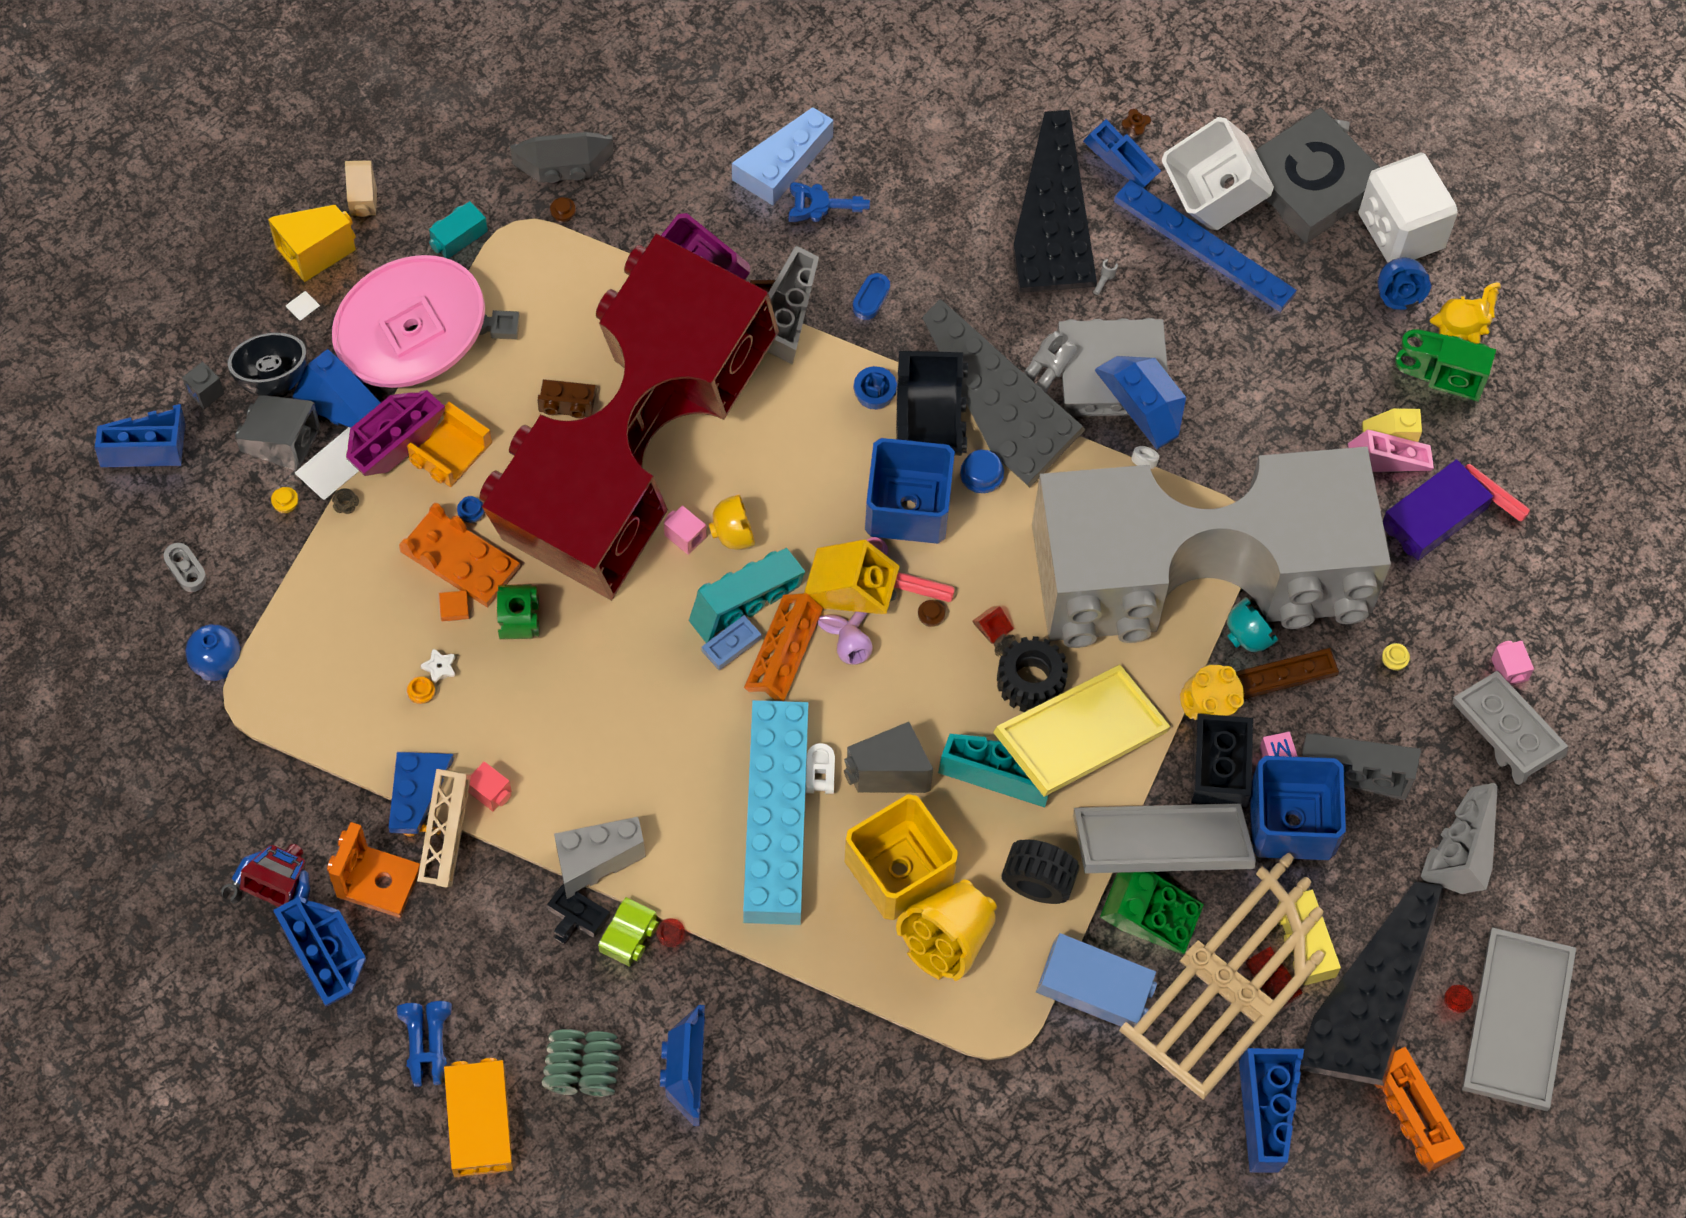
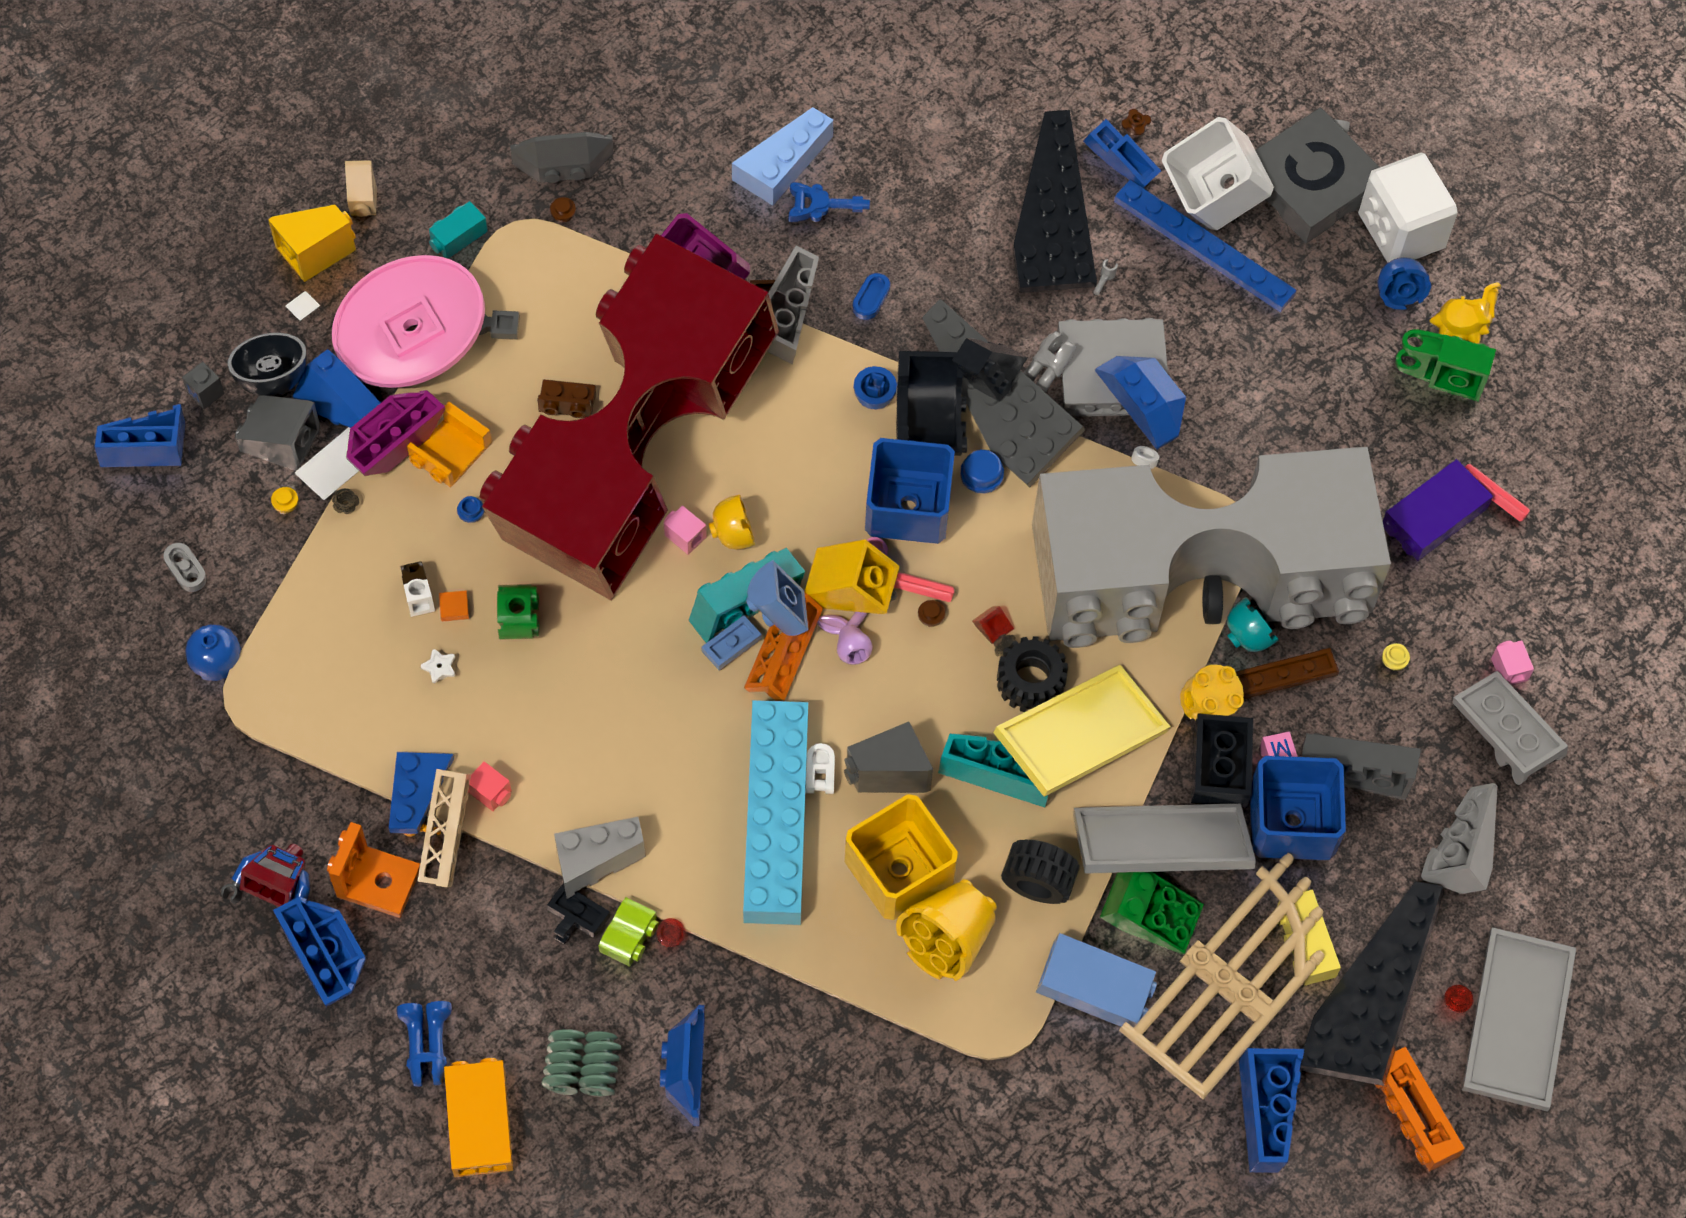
(417, 589): none -> white leg
(421, 690): light orange plate -> none
(459, 555): orange hinge -> none
(778, 599): none -> medium blue brick
(989, 366): none -> black wedge
(1212, 599): none -> black tyre
(1277, 980): clear red plate -> none
(1394, 453): bright pink slope -> none
(1396, 422): light yellow slope -> none

